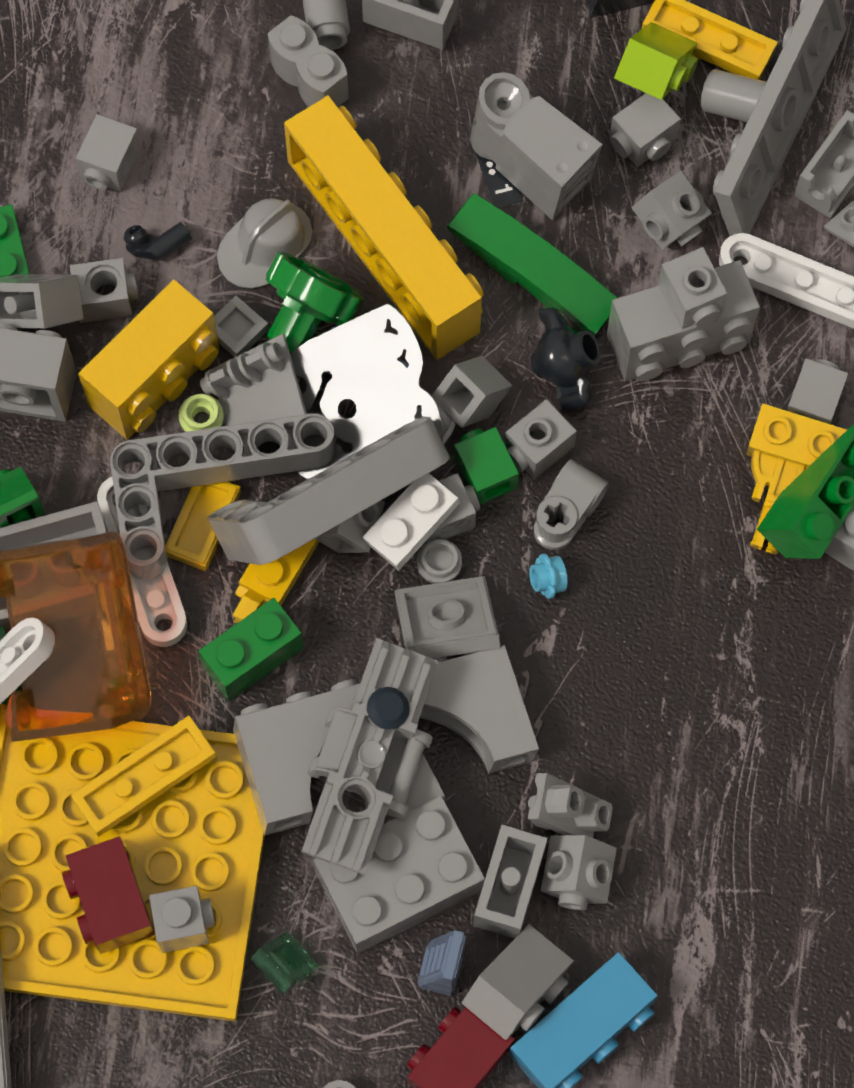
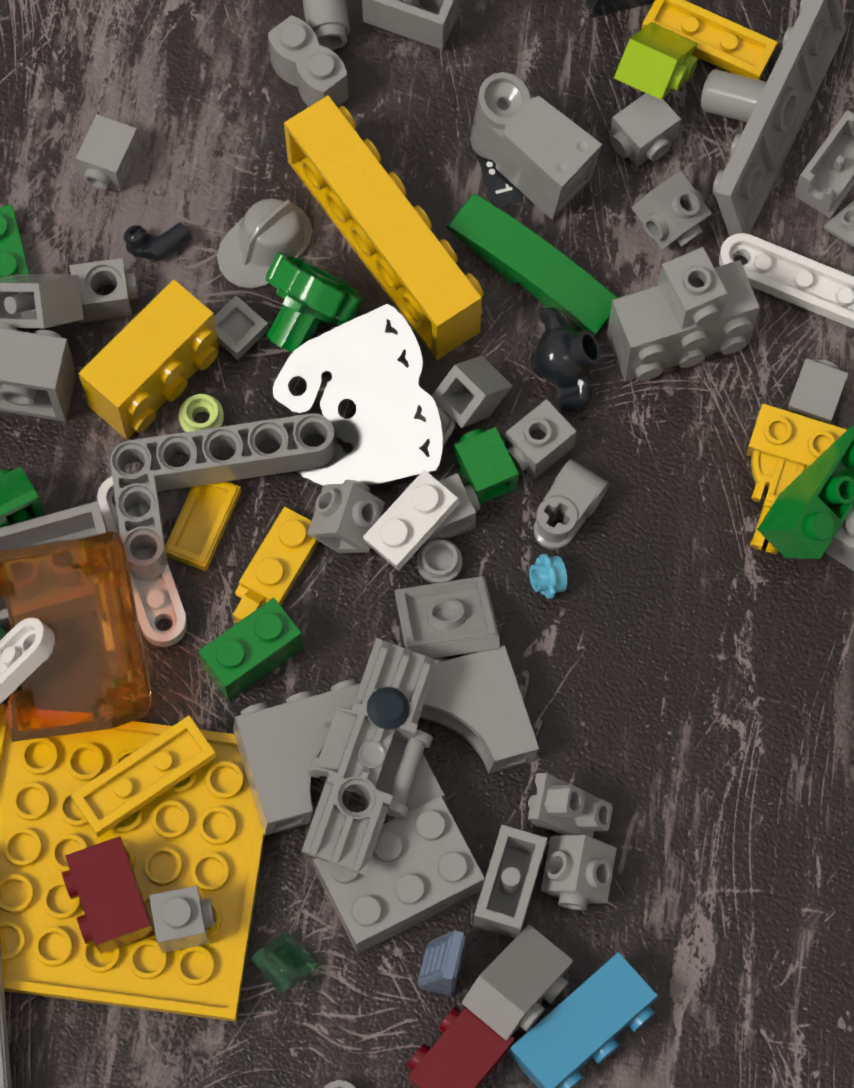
(256, 384): light grey hinge -> none
(268, 530): light grey beam -> none

